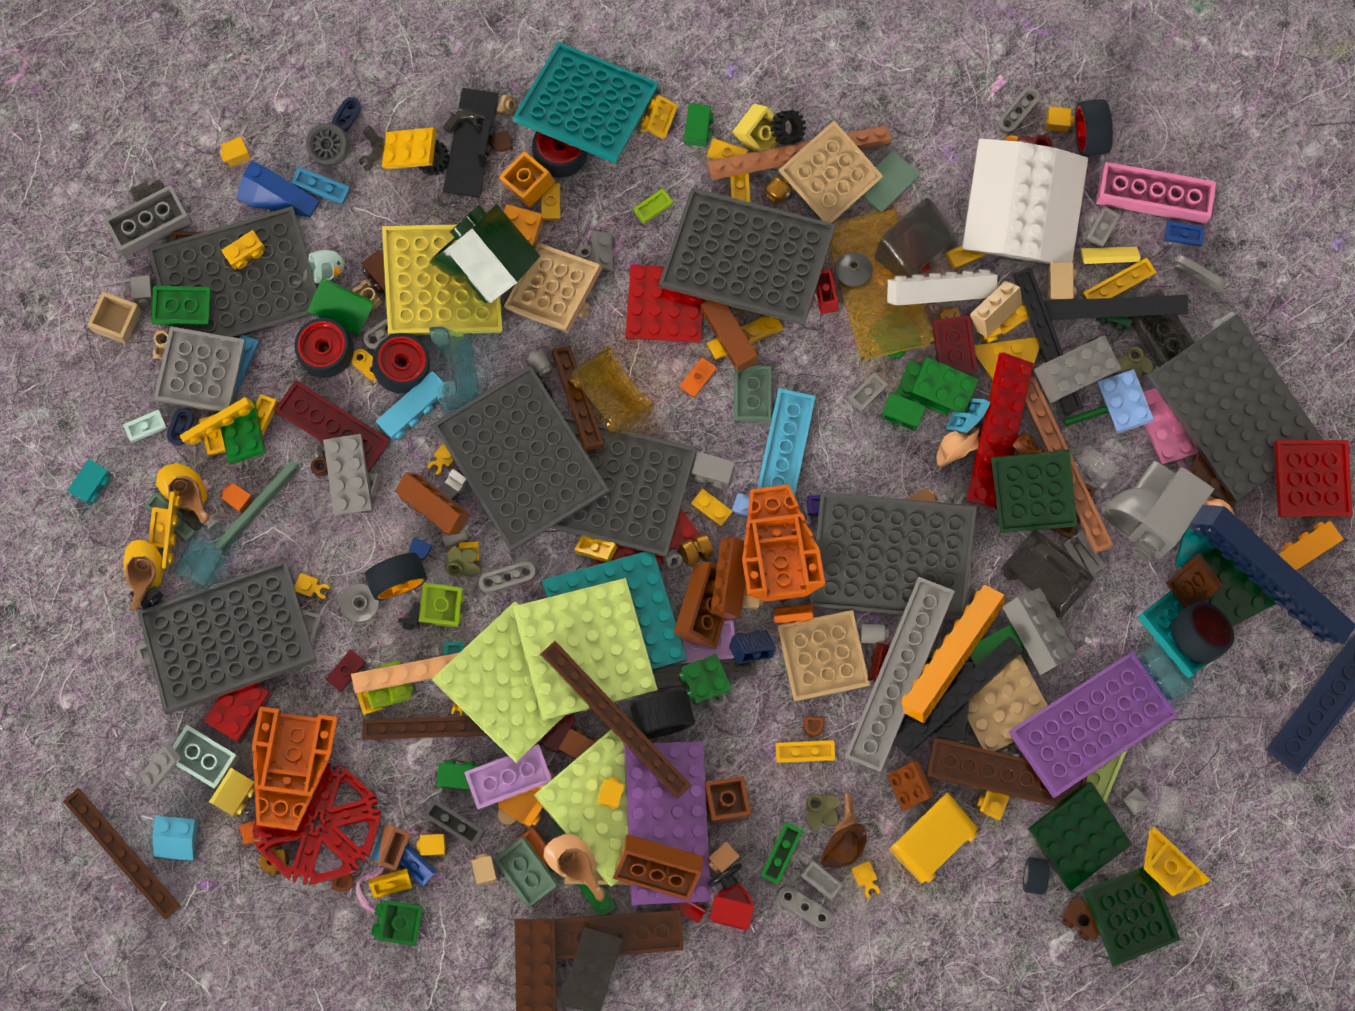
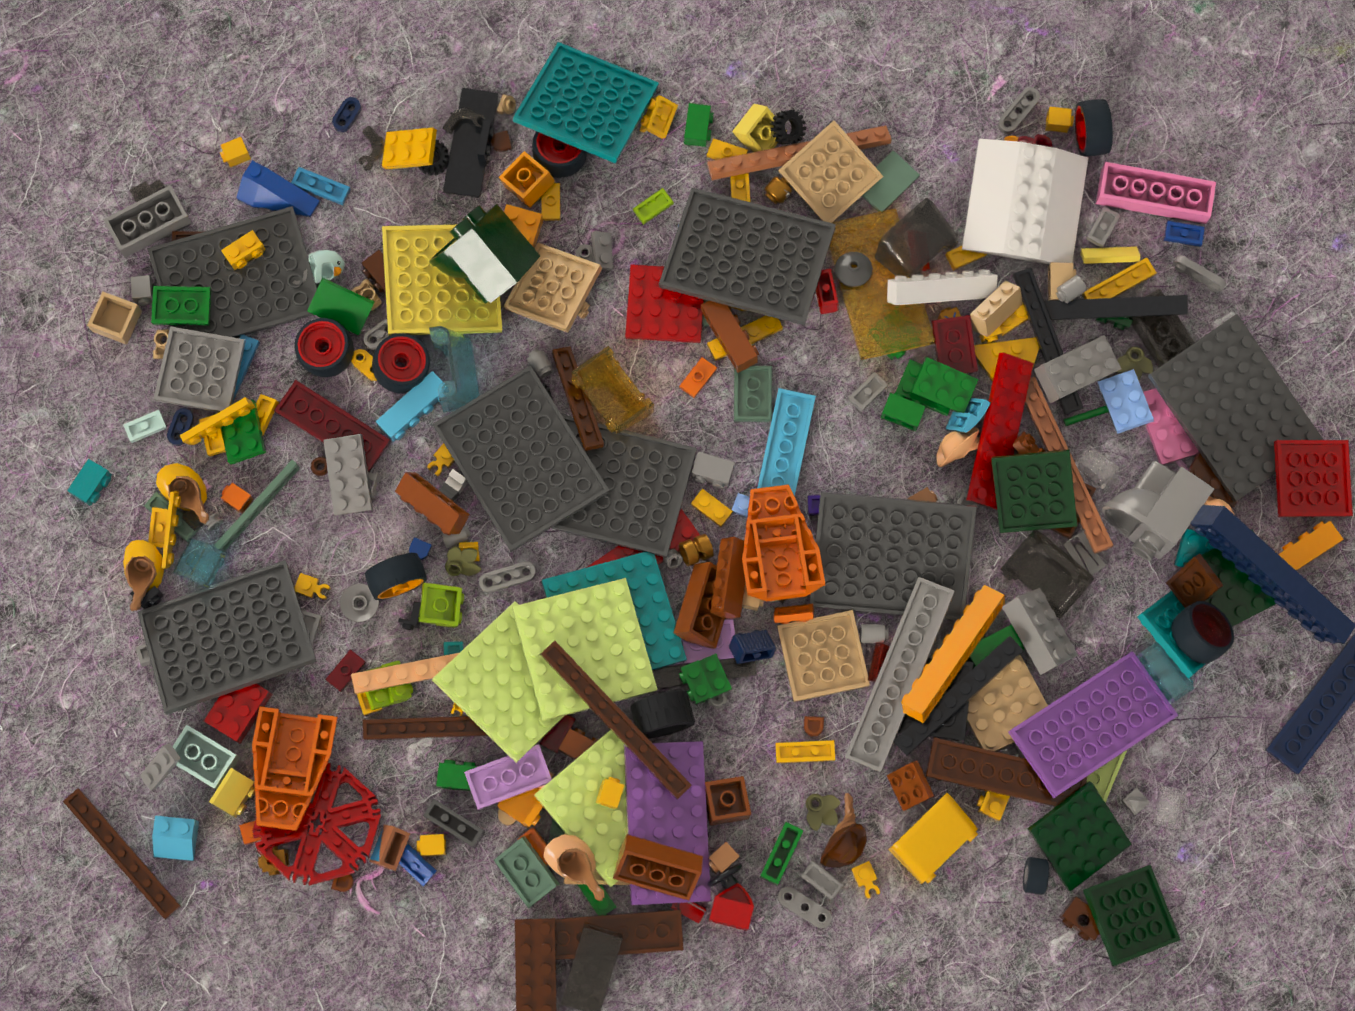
(337, 131): dark grey wheel -> none
(390, 883): yellow plate -> none
(397, 922): green plate -> none
(484, 869): tan brick -> none
(596, 549): yellow plate -> none
(1071, 289): none -> light grey brick
(1170, 865): yellow wing -> none

